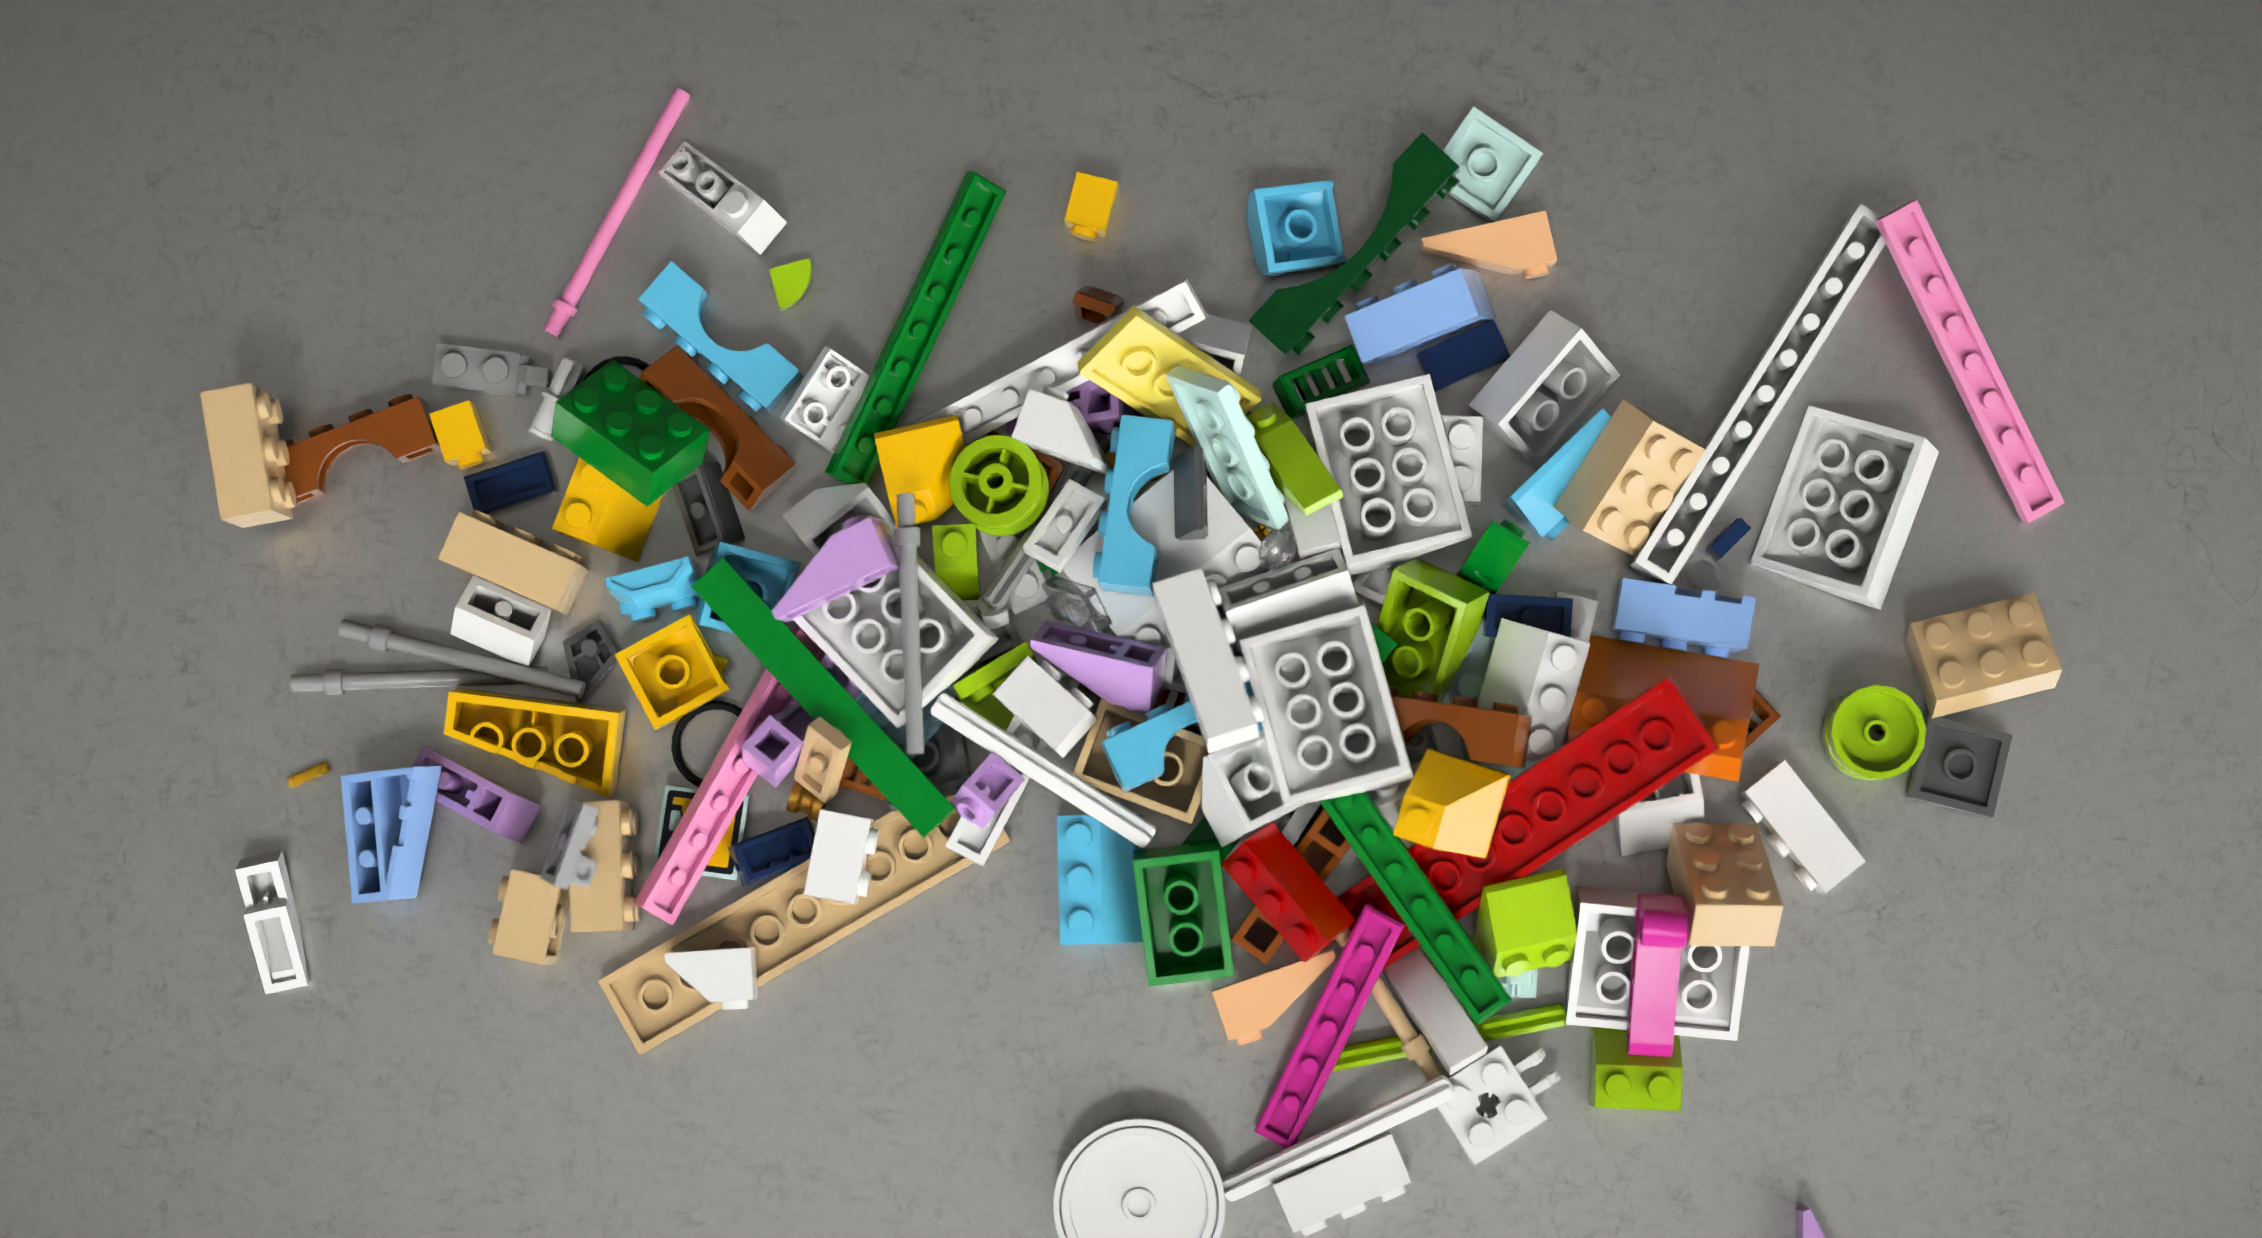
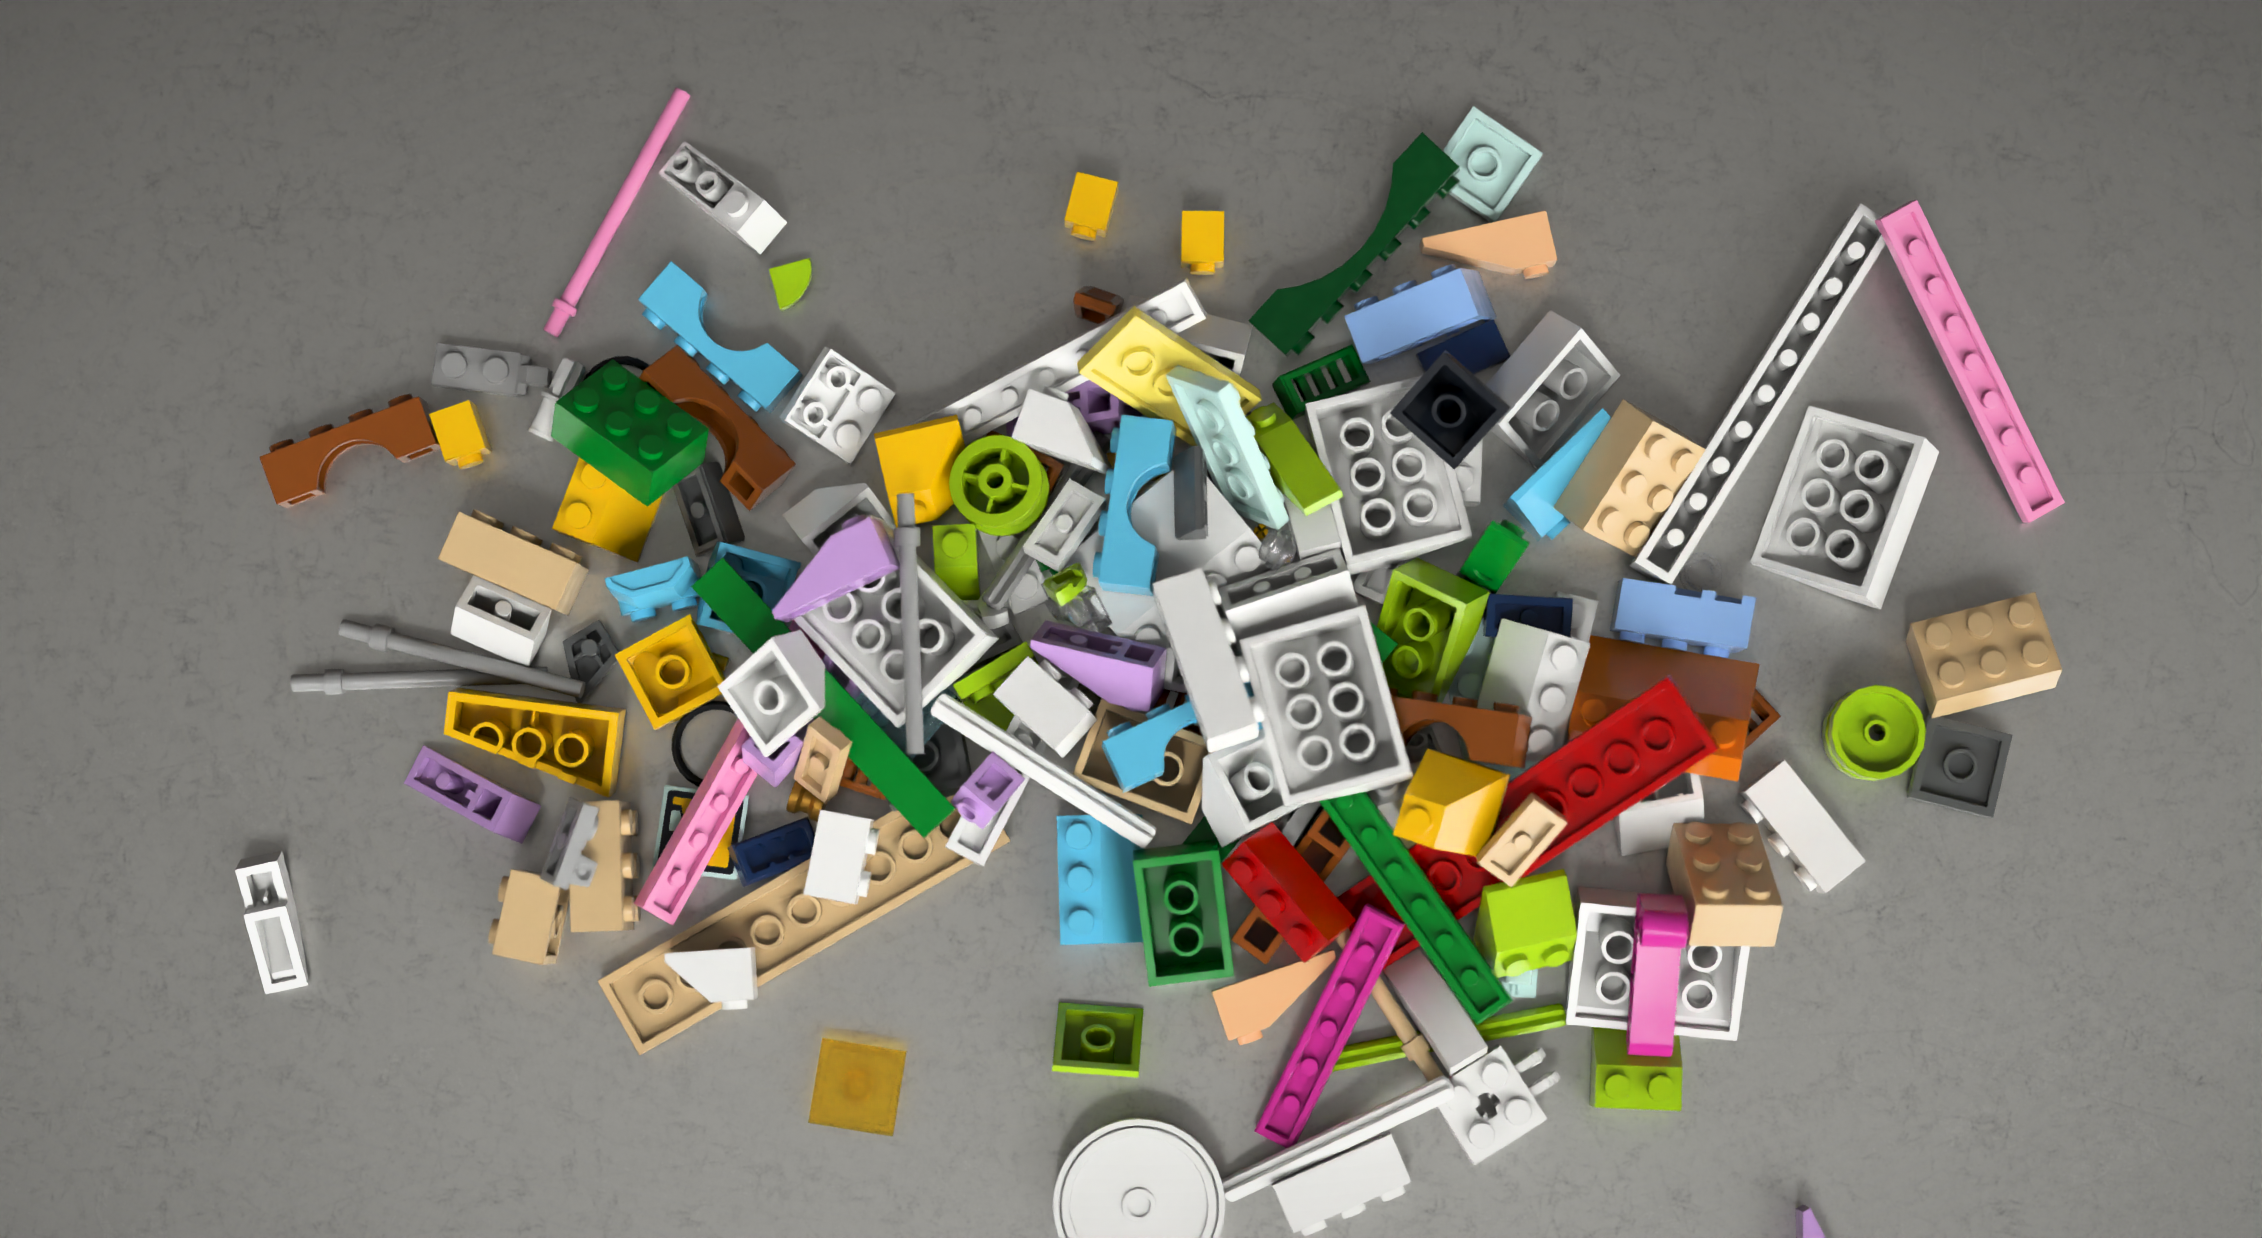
(247, 455): tan brick -> none
(307, 771): yellow leg -> none
(388, 830): light blue wedge -> none
(511, 484): dark blue tile -> none
(777, 690): none -> white slope
(857, 1086): none -> clear yellow plate
(916, 328): green tile -> none
(1066, 584): none -> lime tile
(1098, 1039): none -> lime slope
(1202, 241): none -> yellow brick
(1294, 228): medium azure slope -> none
(1449, 409): none -> black slope
(1521, 839): none -> tan plate
(1727, 538): dark blue tile -> none

